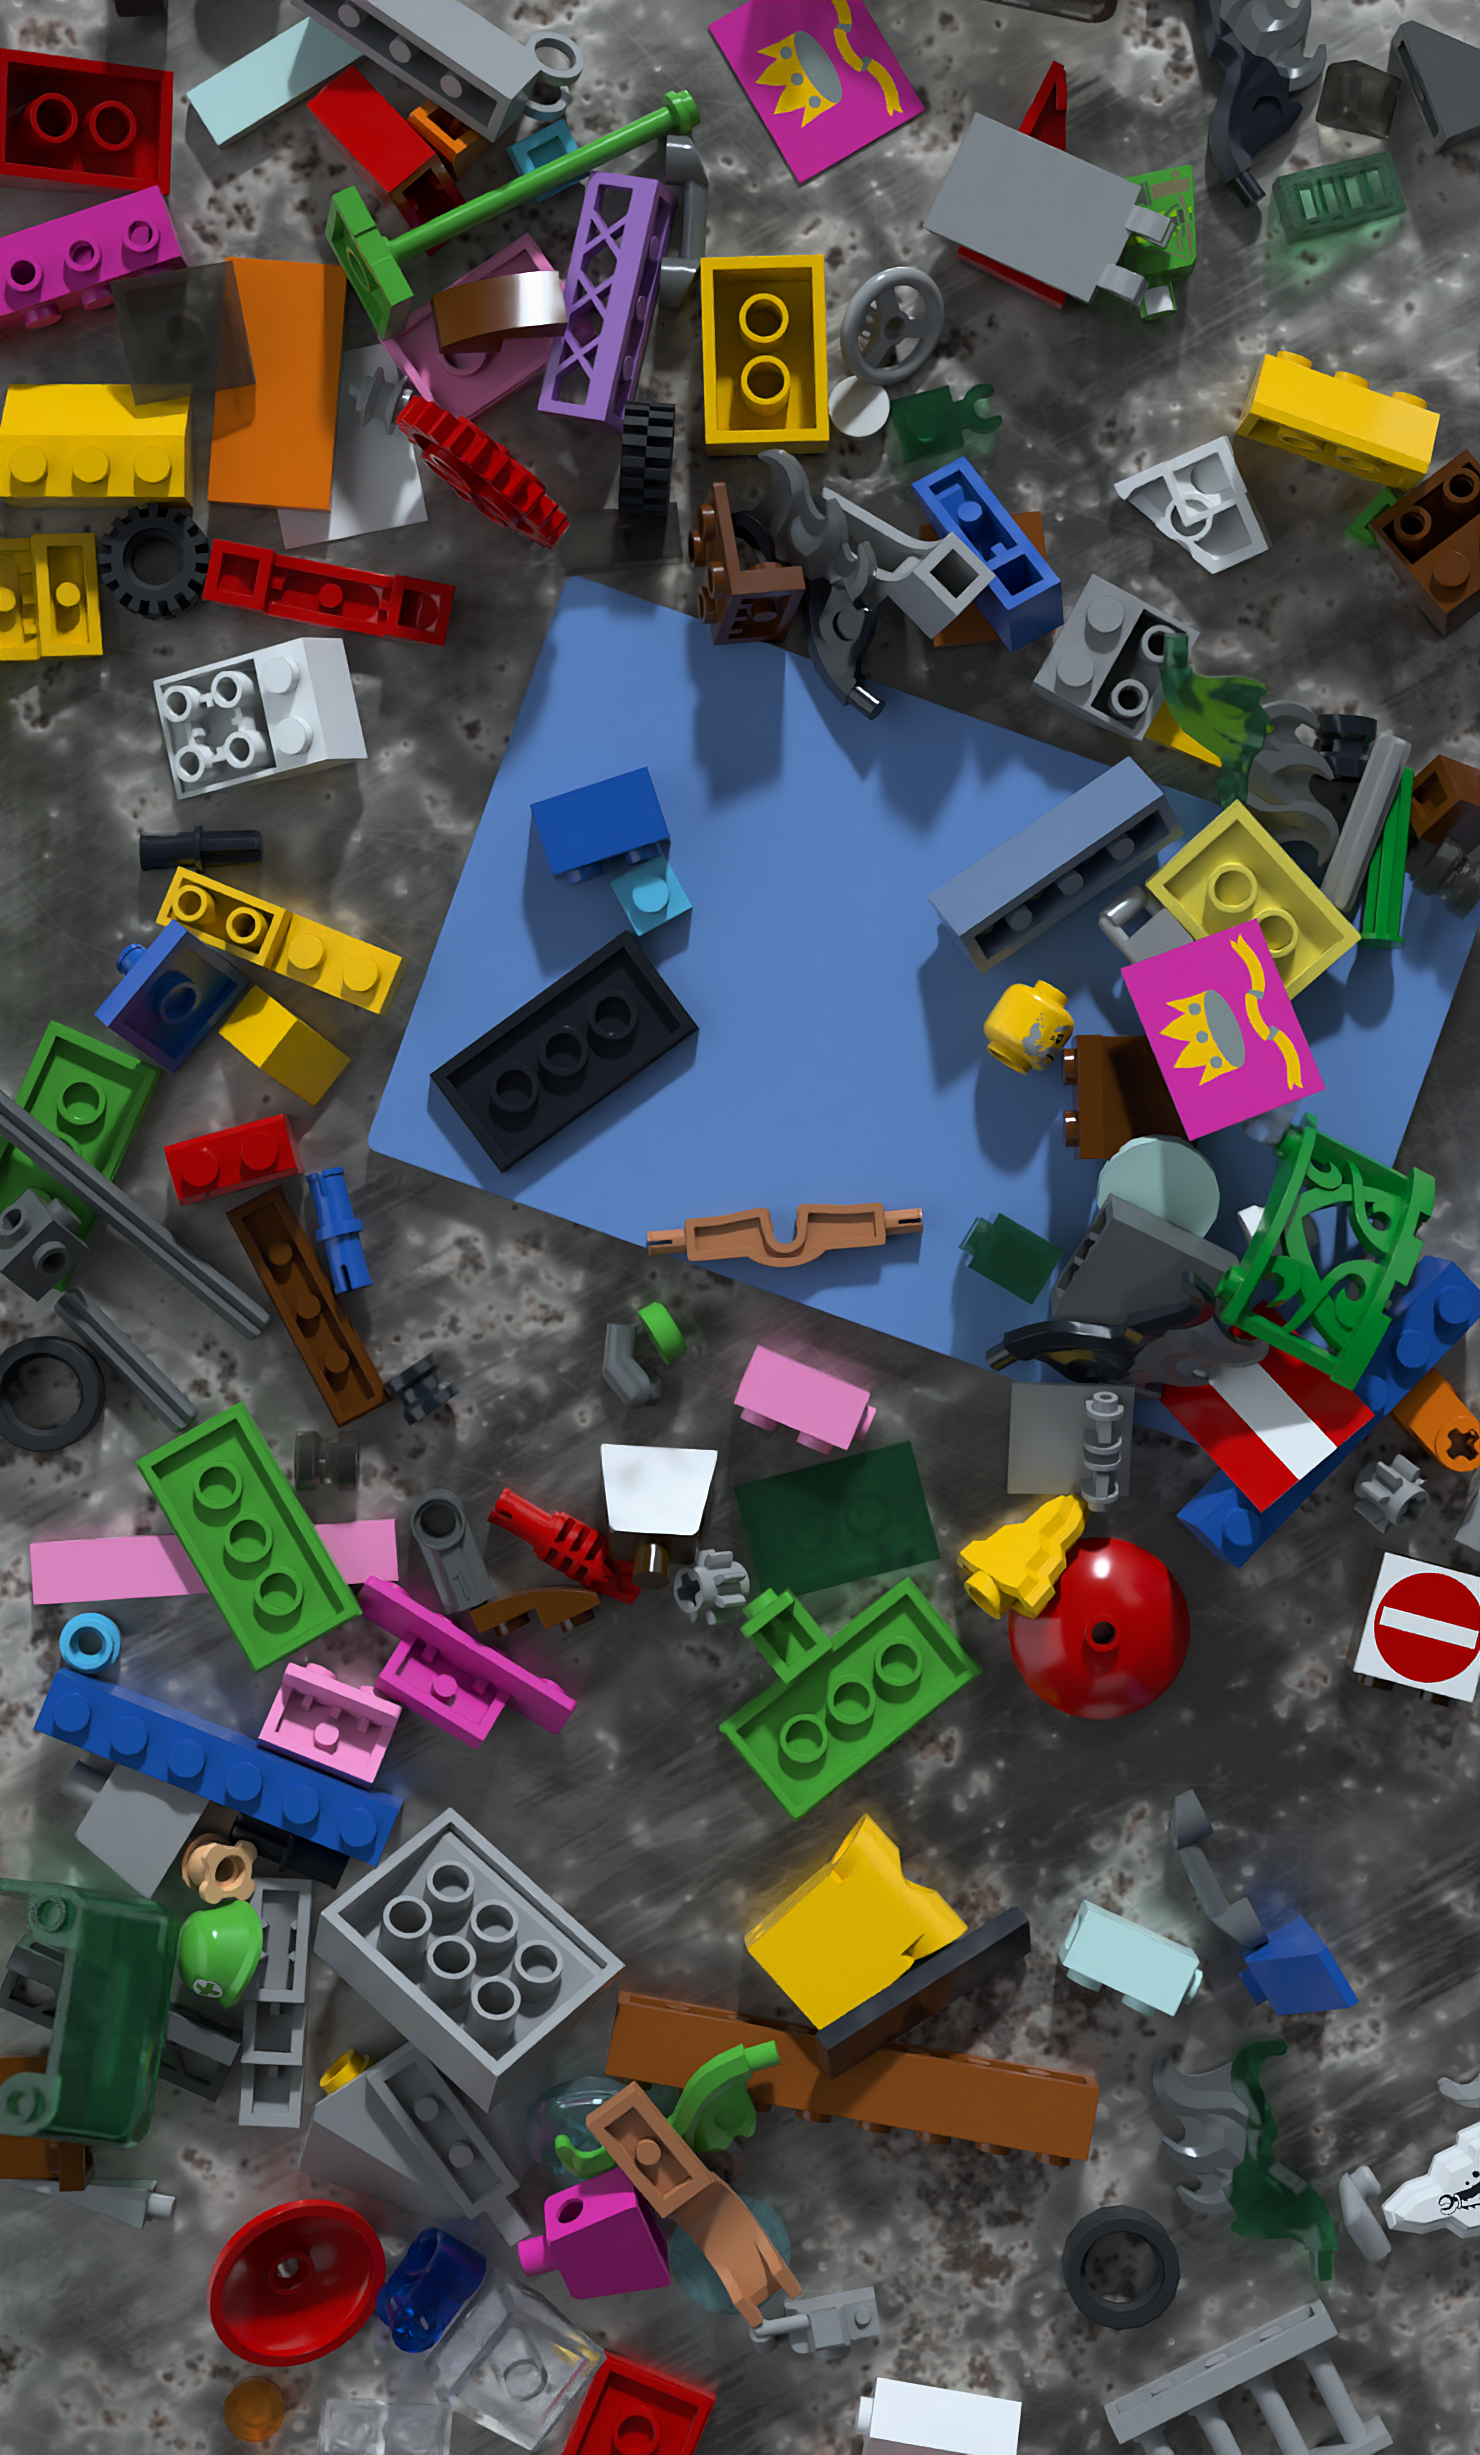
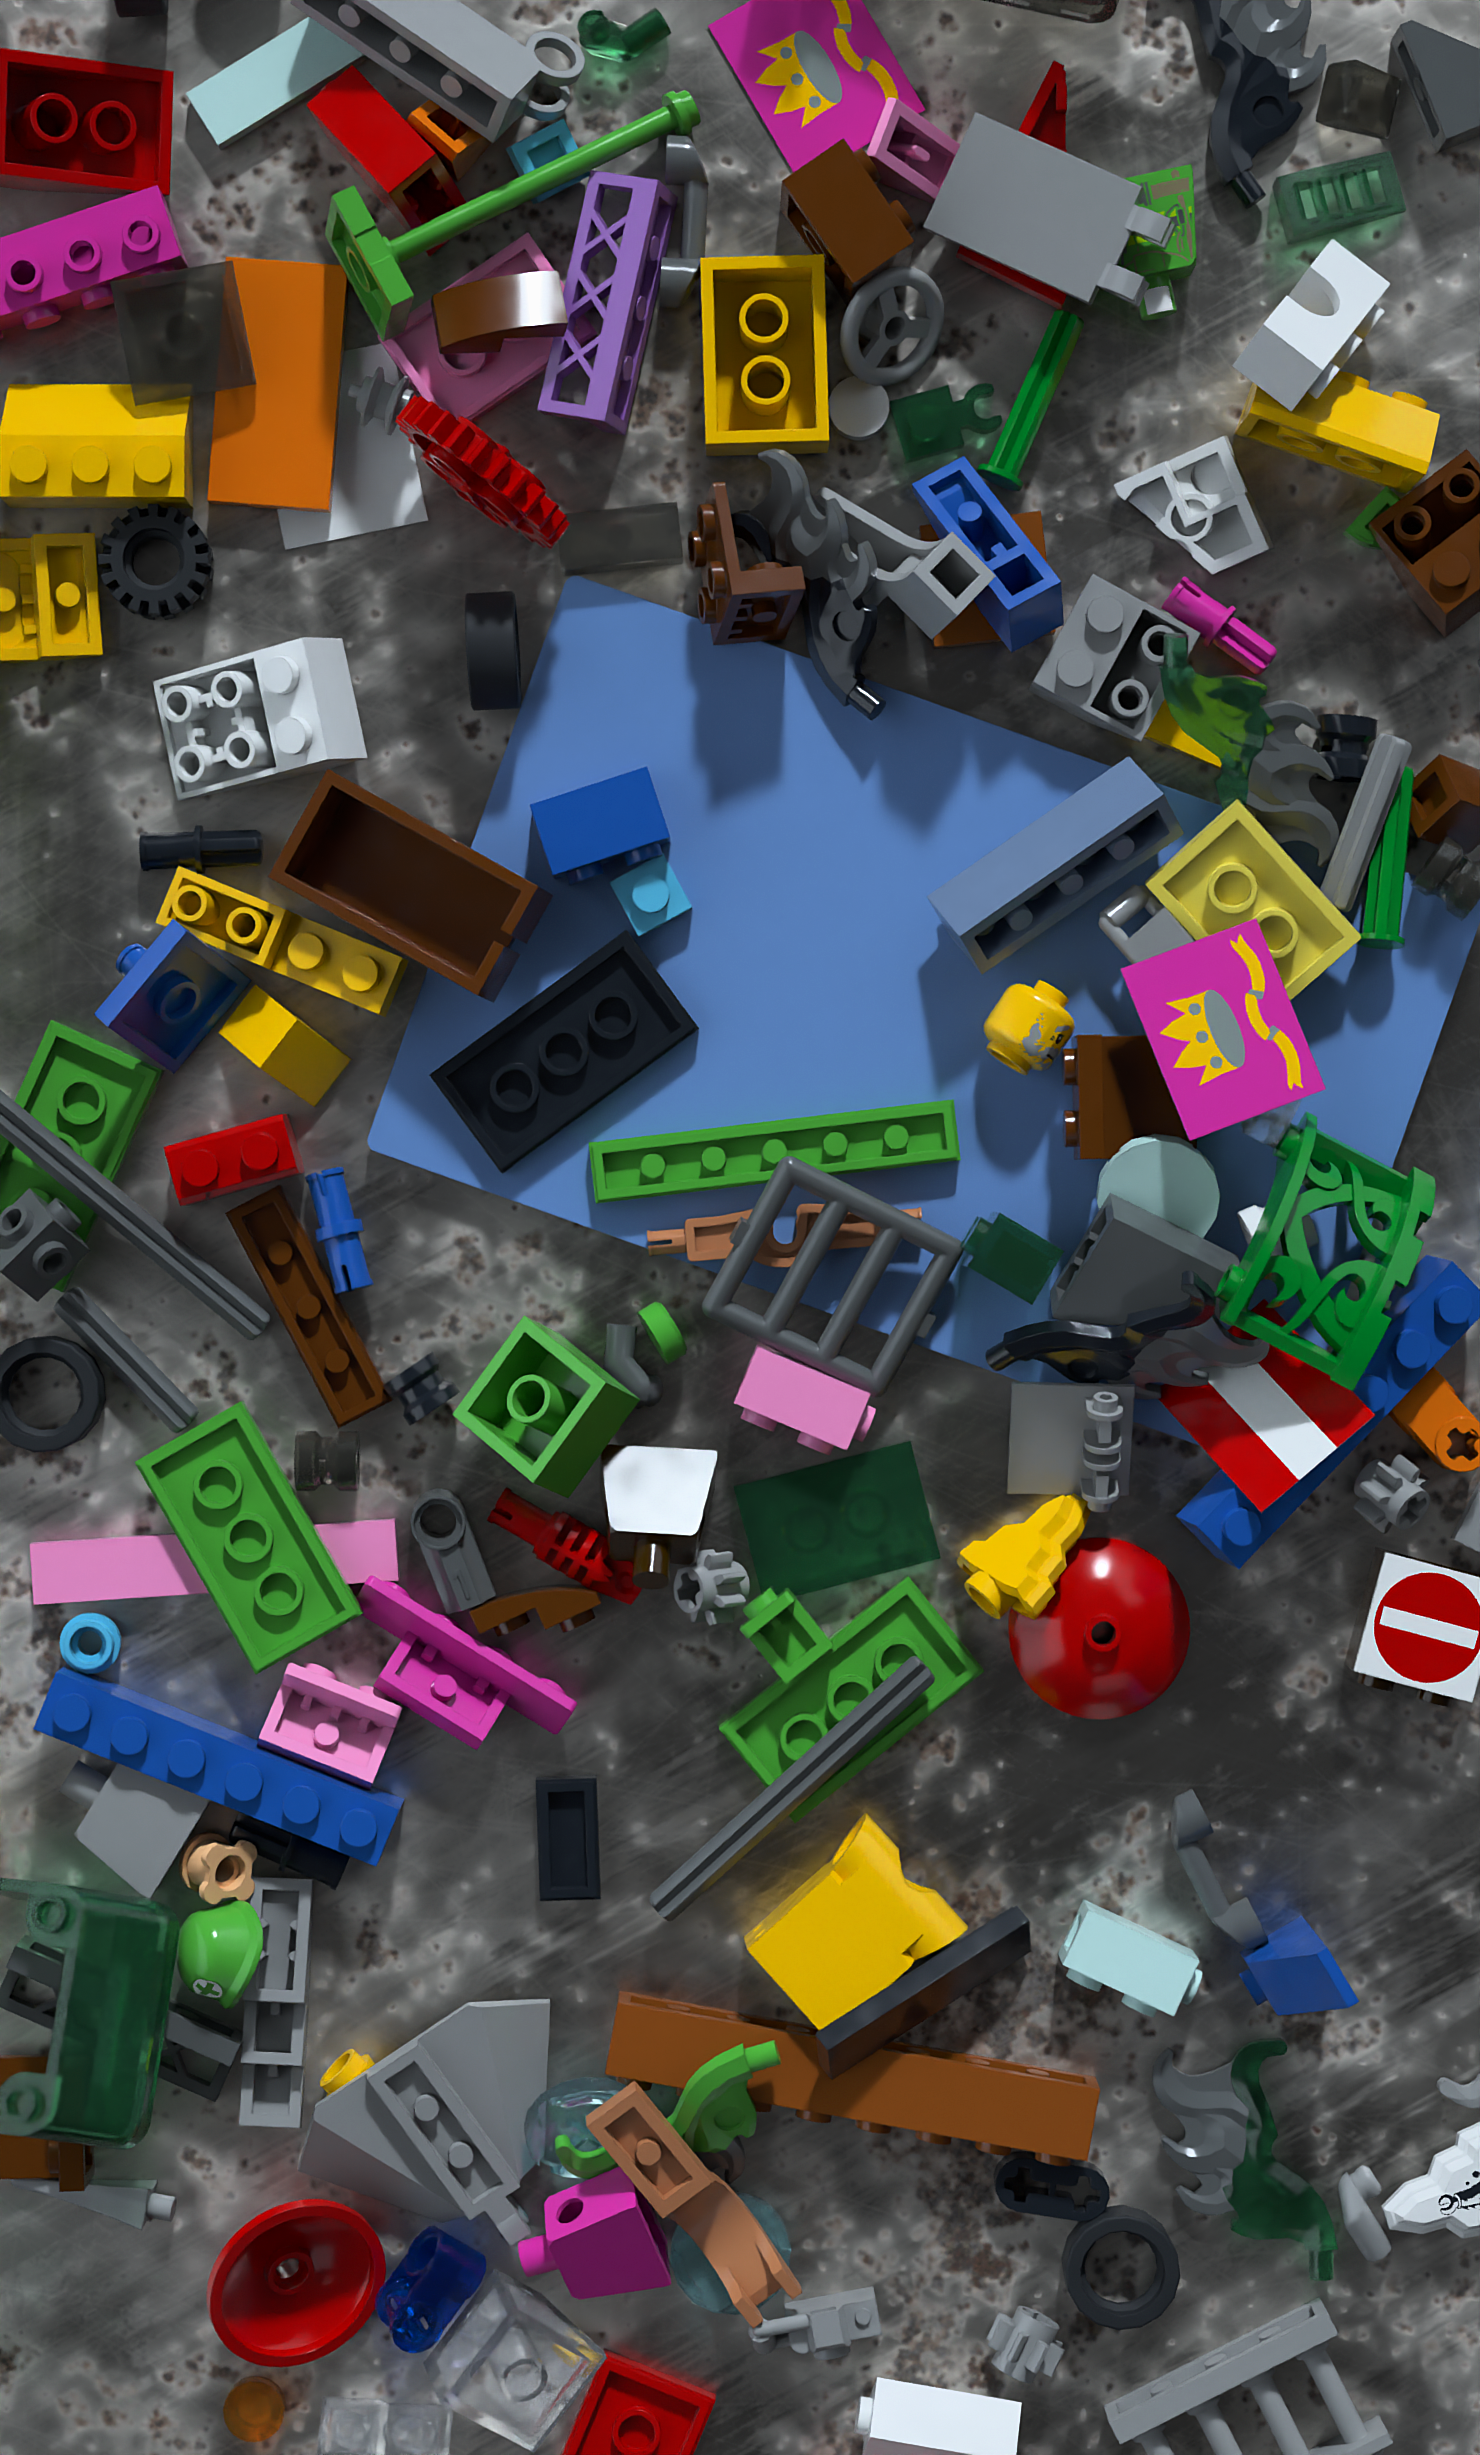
(328, 594): red slope -> none
(410, 885): none -> reddish brown piece
(466, 1957): light grey slope -> none
(493, 650): none -> black tyre
(545, 1407): none -> bright green brick
(568, 1838): none -> black tile
(617, 40): none -> clear green arm
(646, 458): black tyre -> none
(751, 1151): none -> bright green tile
(791, 1788): none -> dark grey axle
(840, 1200): none -> dark grey bar
(847, 218): none -> reddish brown brick
(911, 151): none -> bright pink slope
(1025, 2344): none -> light grey gear
(1032, 401): none -> green axle
(1048, 2200): none -> black beam
(1219, 626): none -> dark pink axle
(1314, 327): none -> white arch

